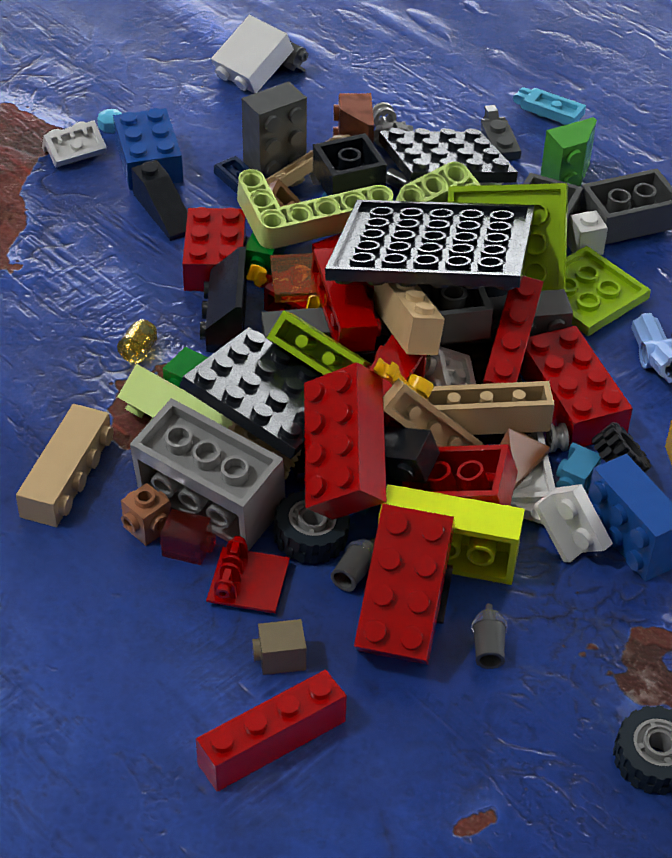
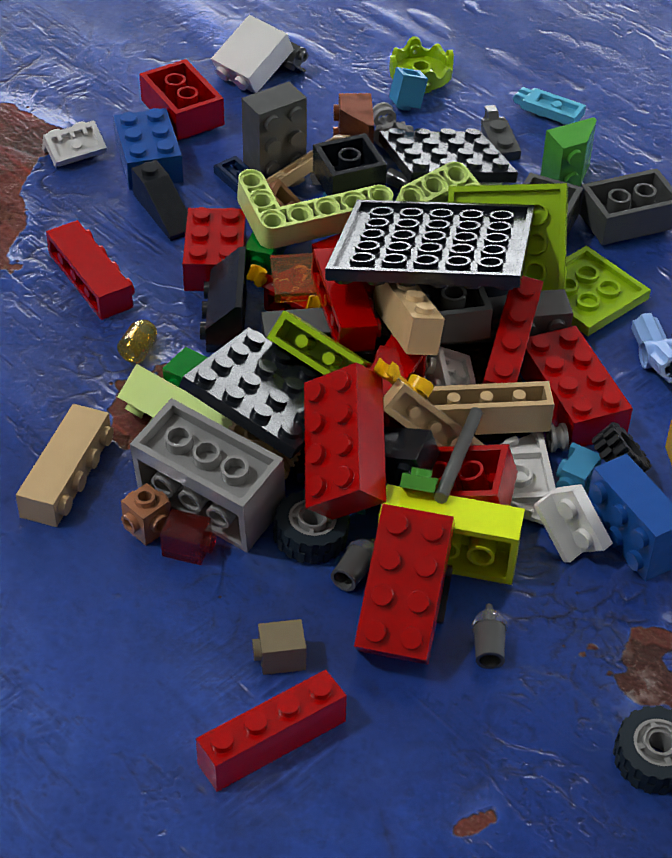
(90, 269): none -> red brick
(105, 120): medium azure tile -> none
(187, 96): none -> red brick
(247, 578): red hinge -> none
(408, 88): none -> dark azure brick
(420, 480): none -> bright green plate
(432, 62): none -> lime plate
(458, 455): none -> dark grey bar
(525, 452): dark orange slope -> none
(587, 230): white brick -> none

